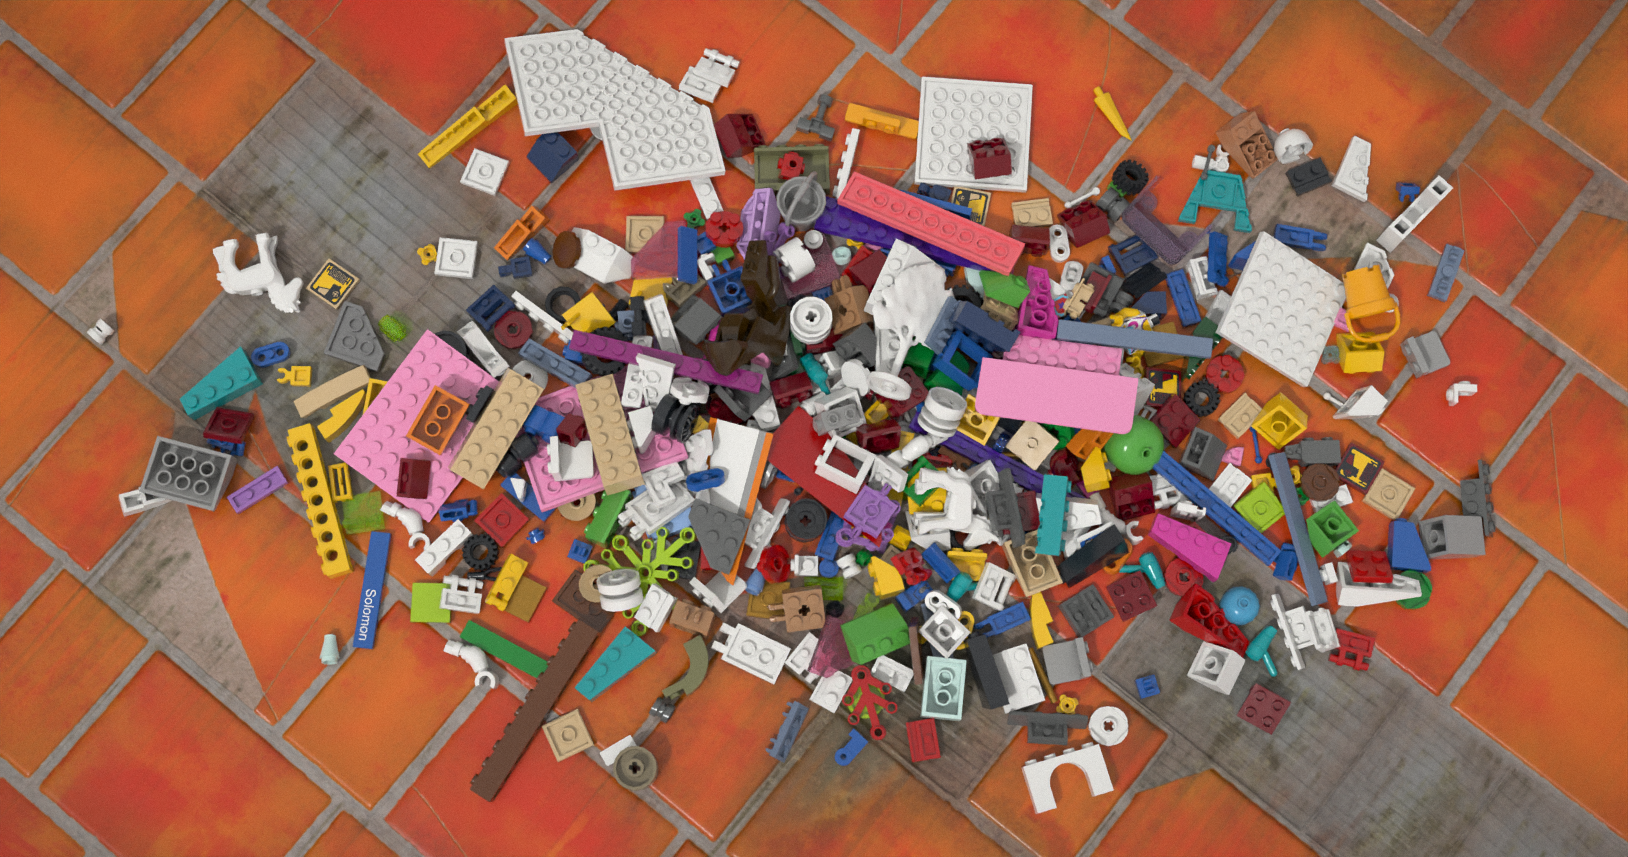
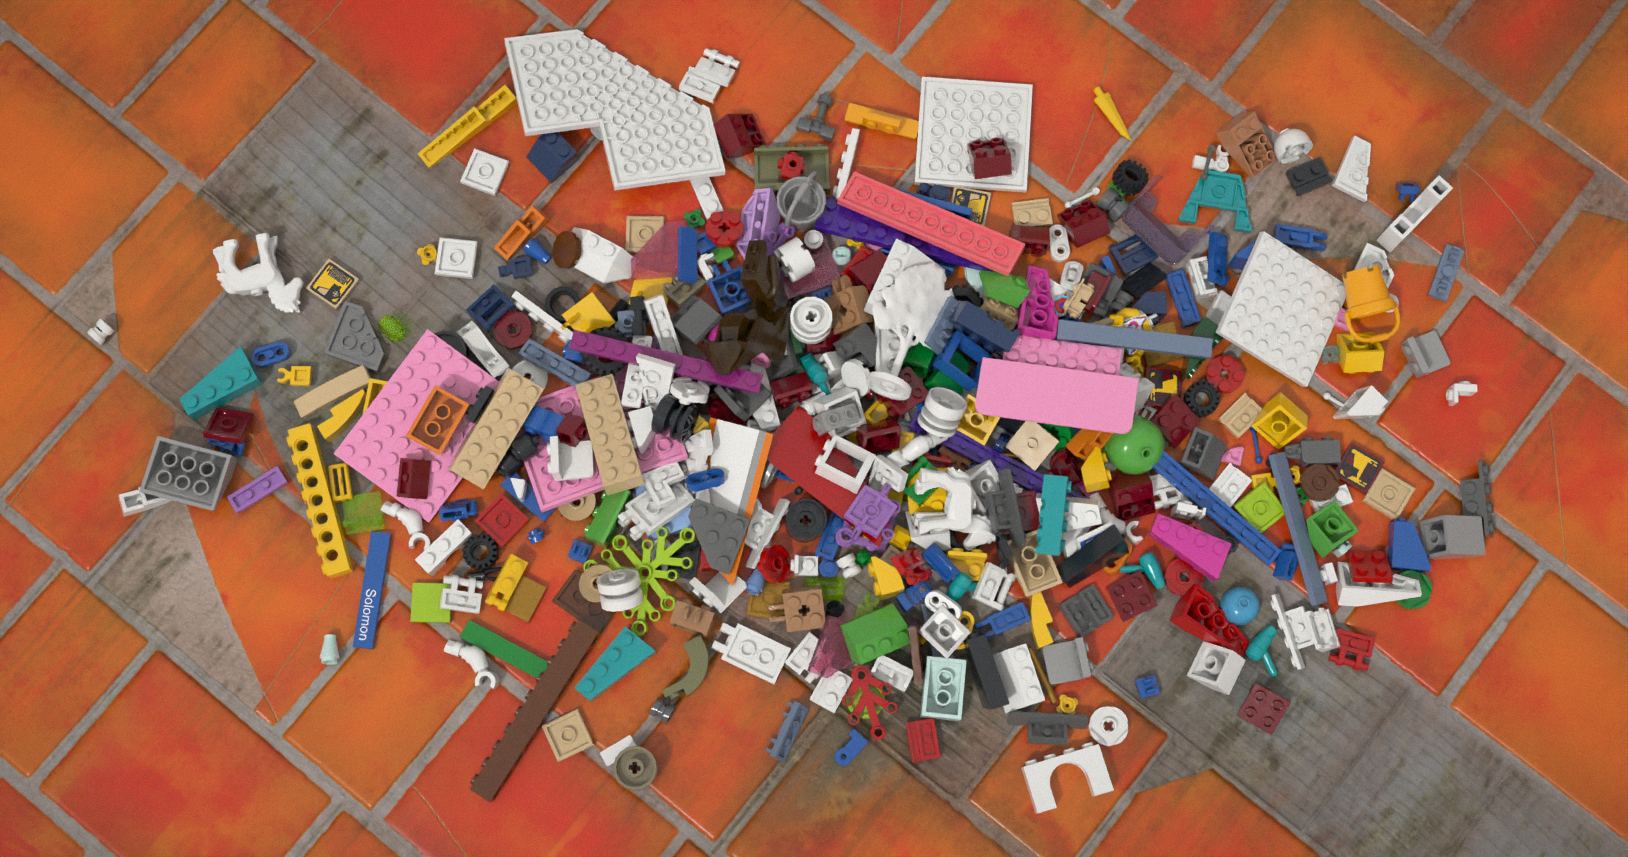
(655, 607): white plate -> none
(1004, 553): none -> black plate

